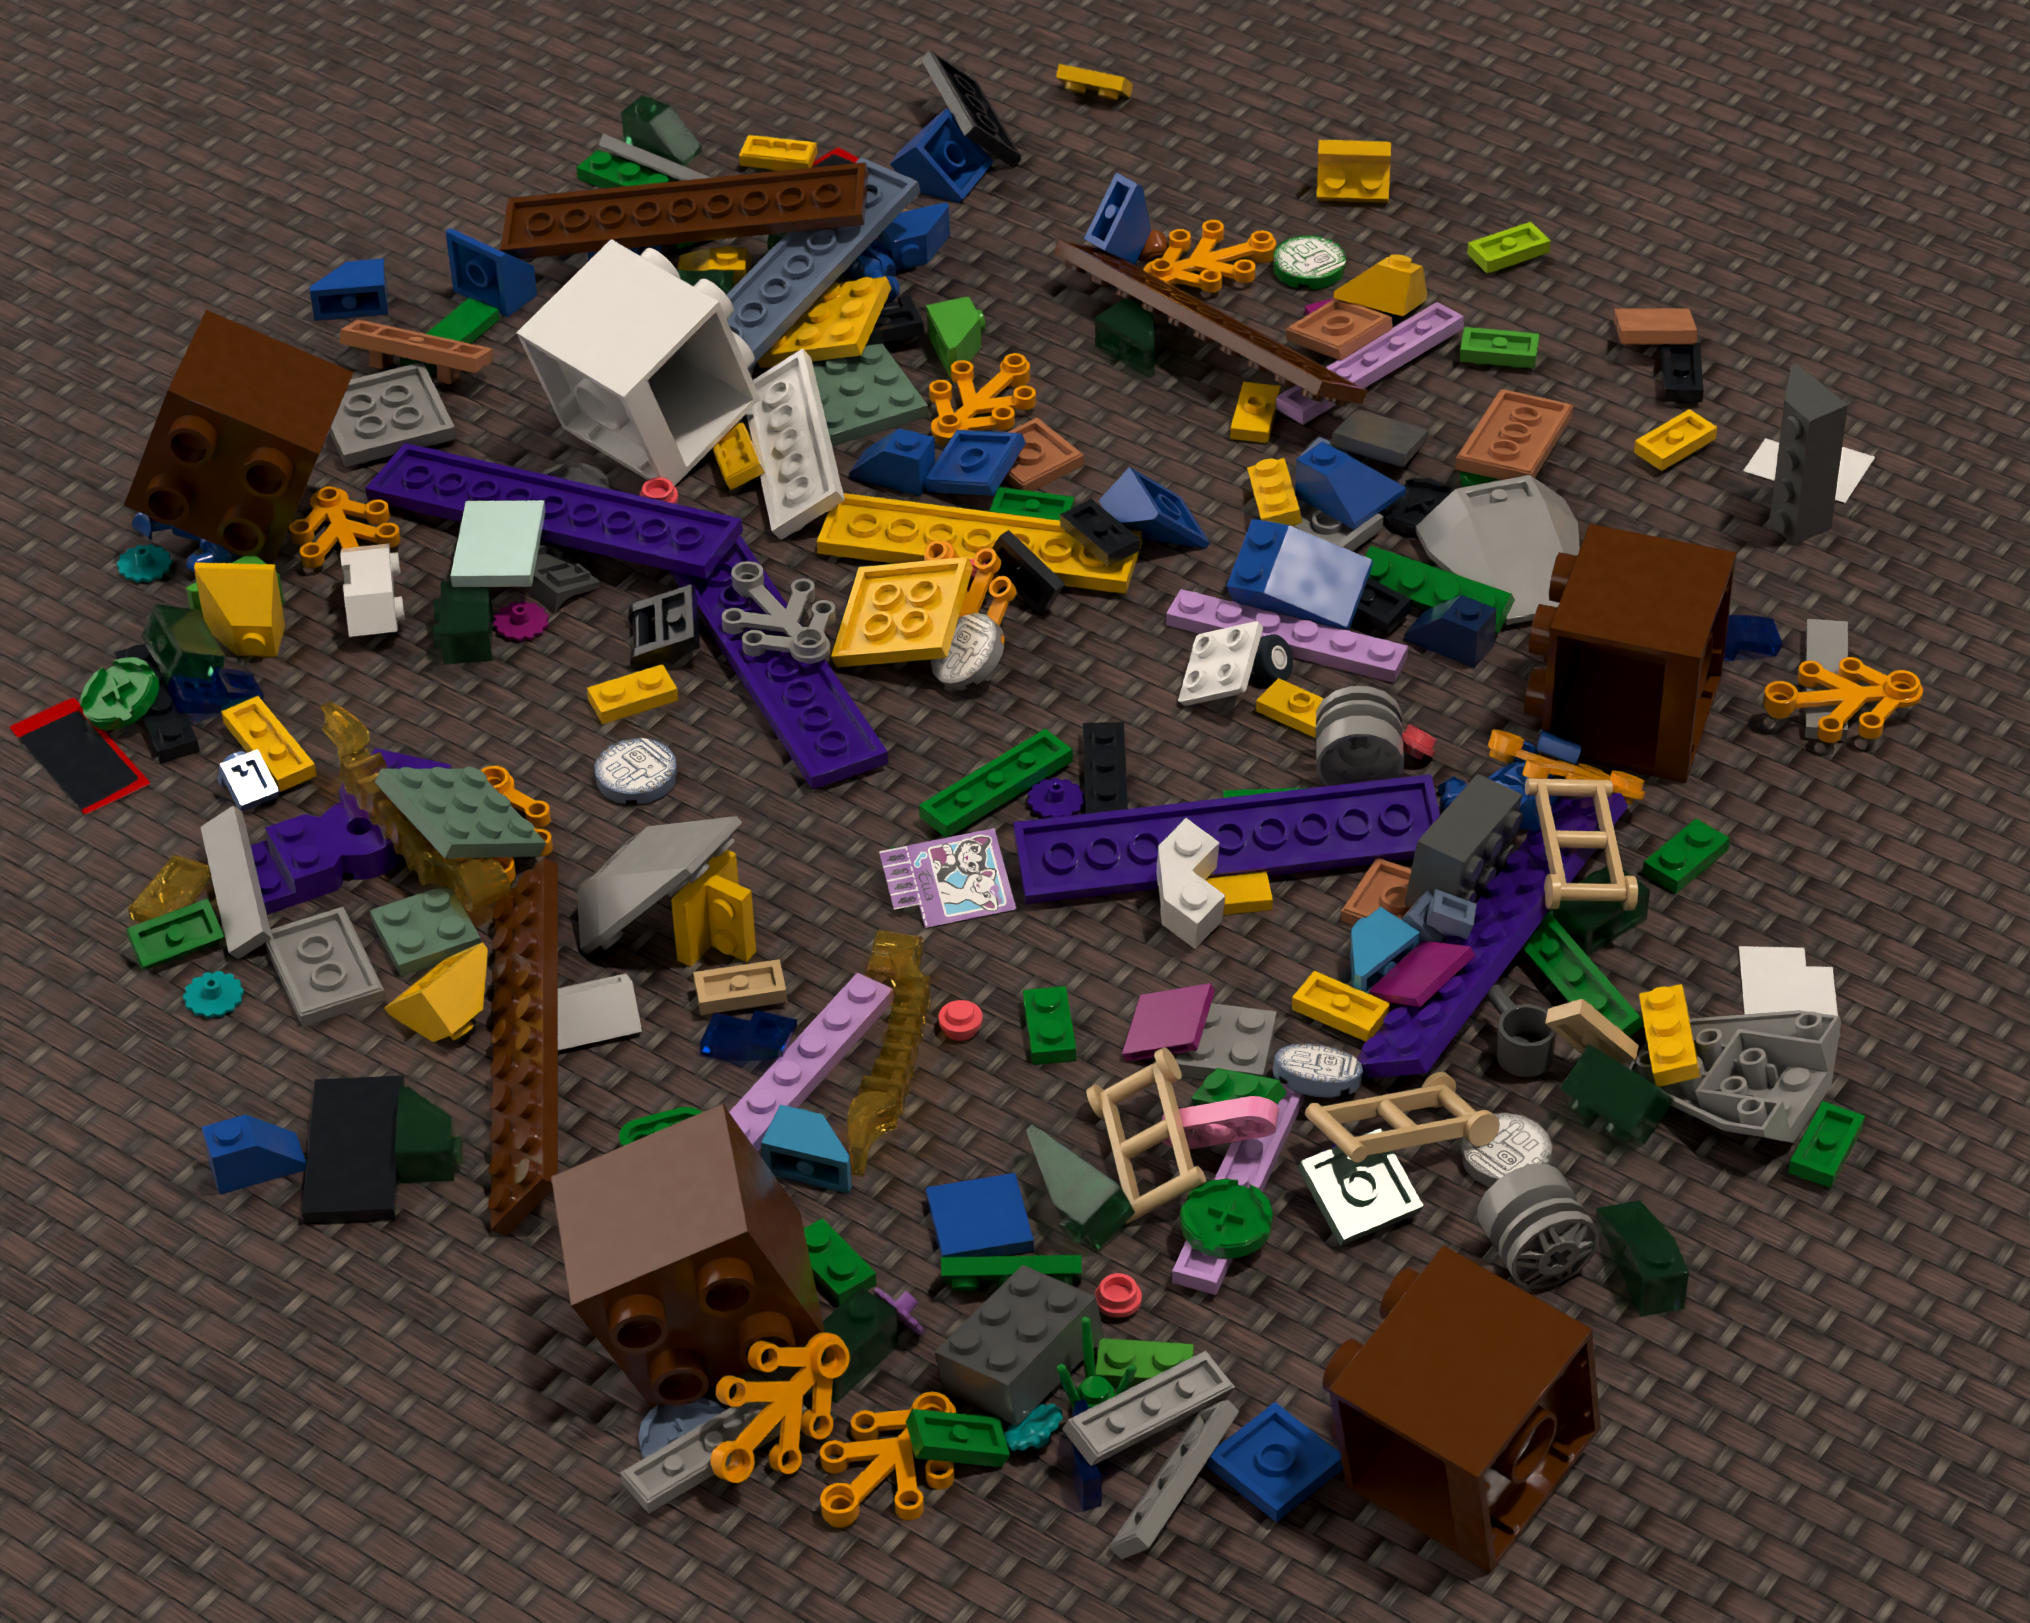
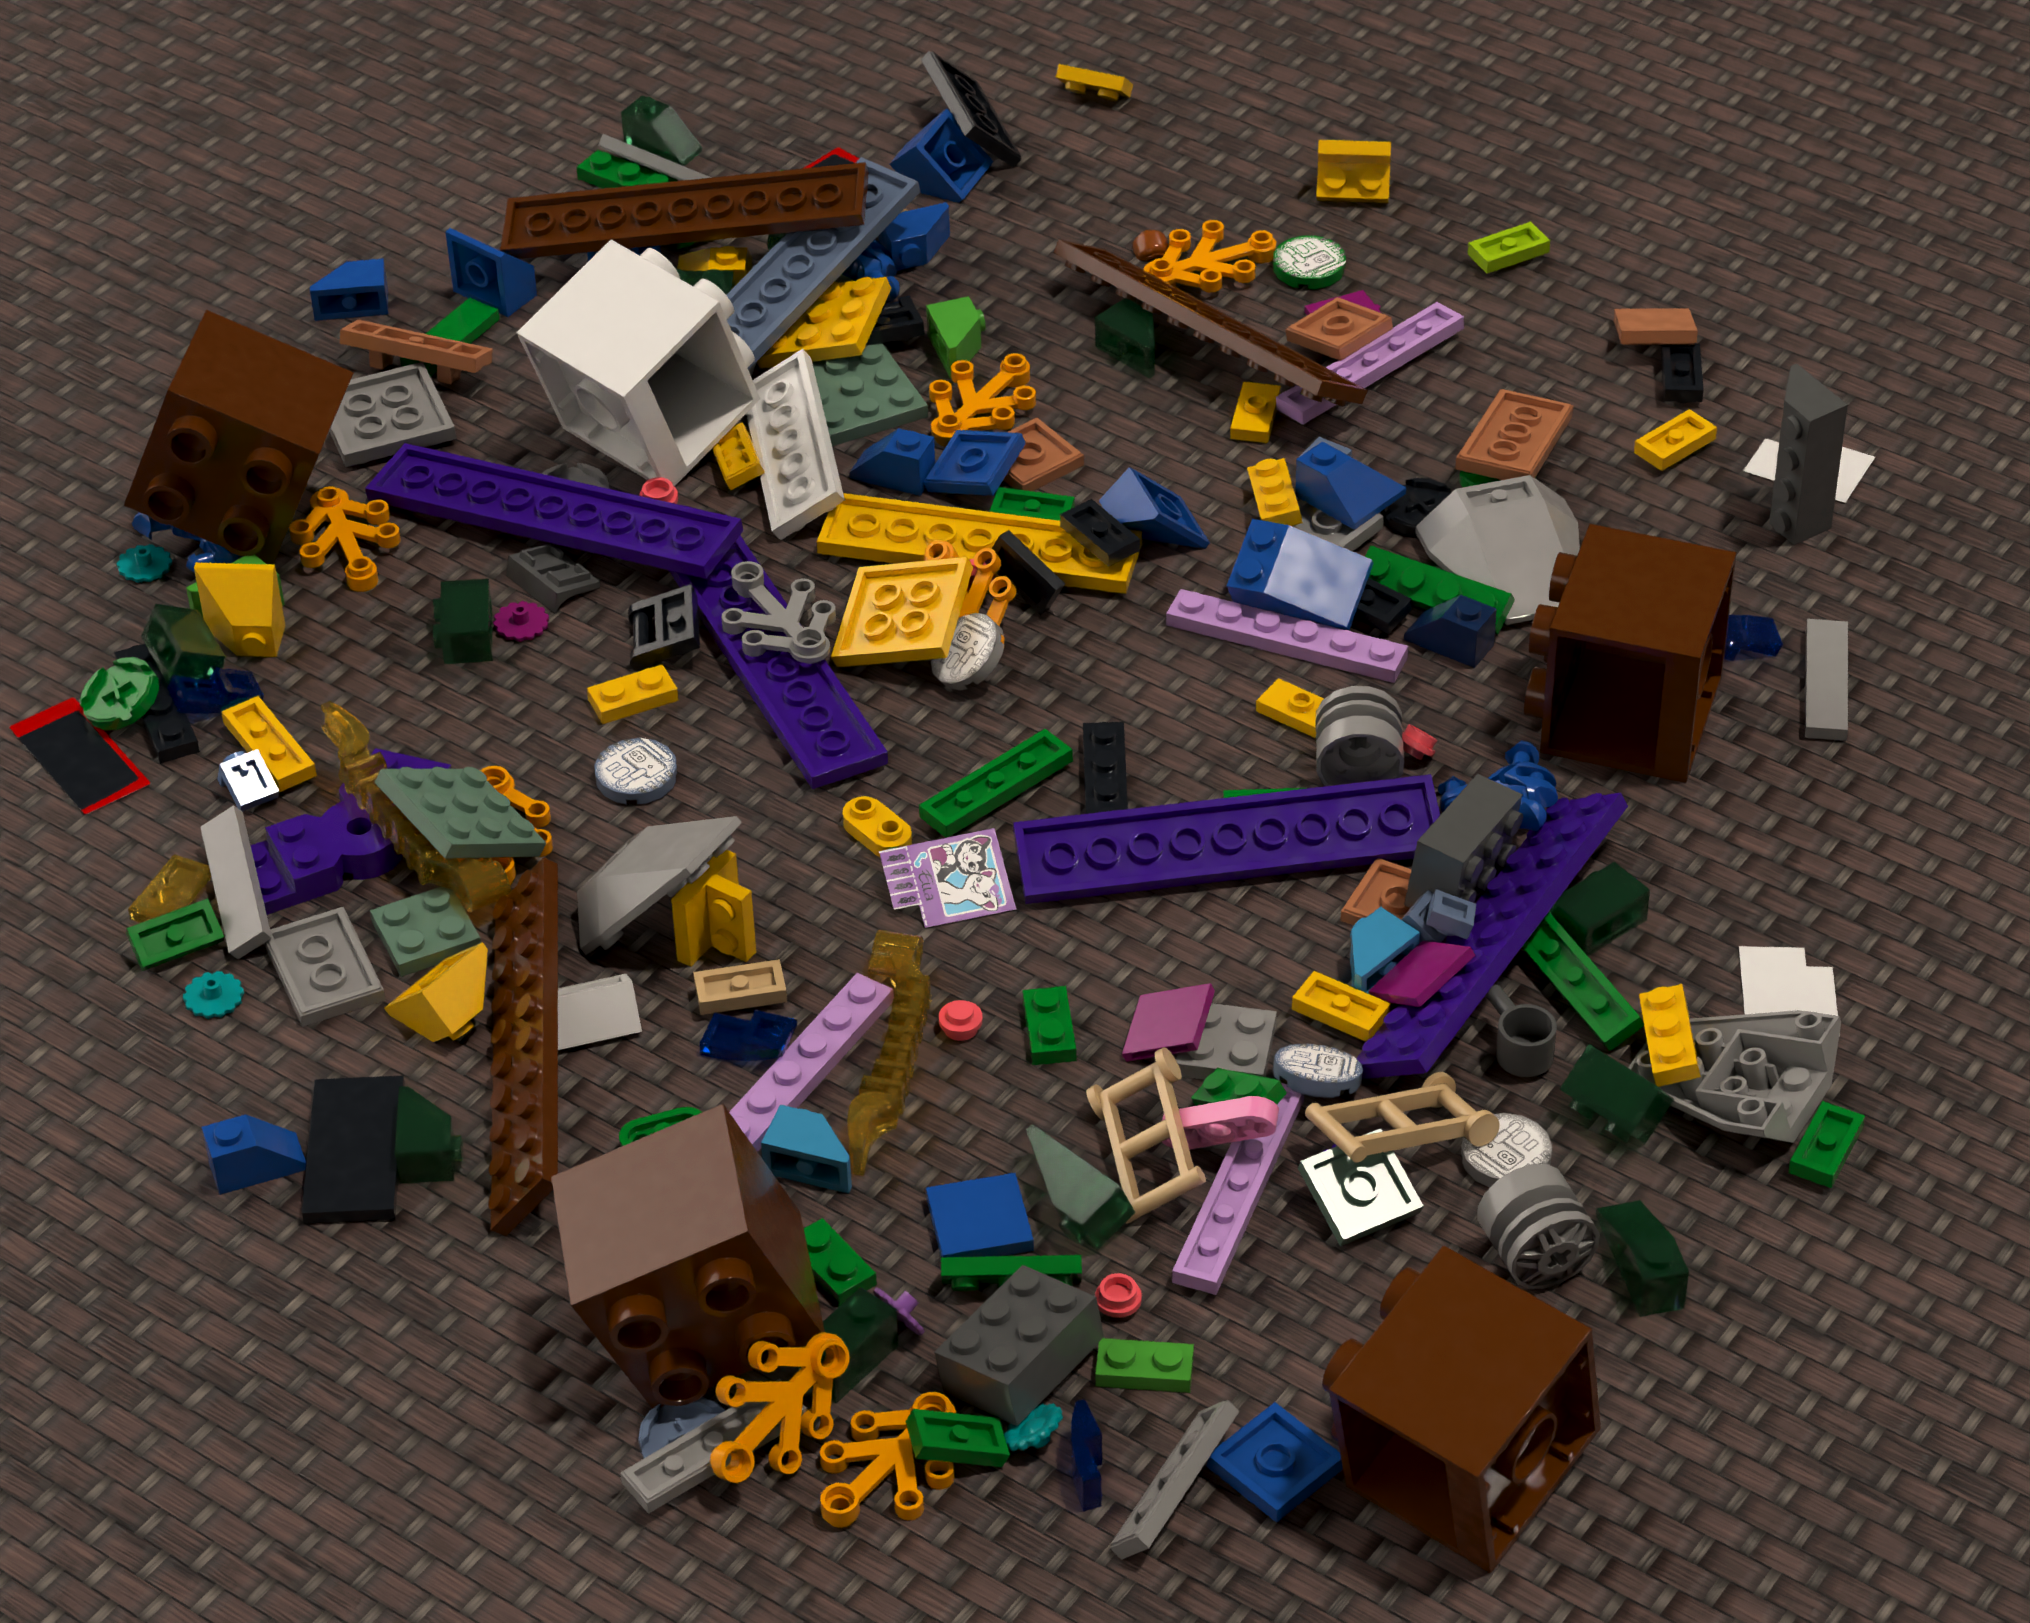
(370, 590): white brick -> none
(498, 544): light aqua tile -> none
(777, 153): yellow plate -> none
(875, 825): none -> yellow plate
(1056, 798): dark purple piece -> none
(1094, 1388): green plant -> none
(1121, 220): blue slope -> none
(1148, 1408): light grey tile -> none
(1188, 902): white brick -> none
(1226, 1219): green tile -> none
(1227, 657): white plate -> none
(1244, 892): yellow tile -> none
(1379, 438): dark grey tile -> none
(1388, 286): yellow slope -> none
(1499, 347): bright green plate -> none
(1507, 746): light orange plant -> none
(1558, 747): blue tile -> none
(1583, 1025): tan plate -> none
(1622, 888): tan piece -> none
(1686, 855): green plate -> none
(1893, 691): light orange plant -> none

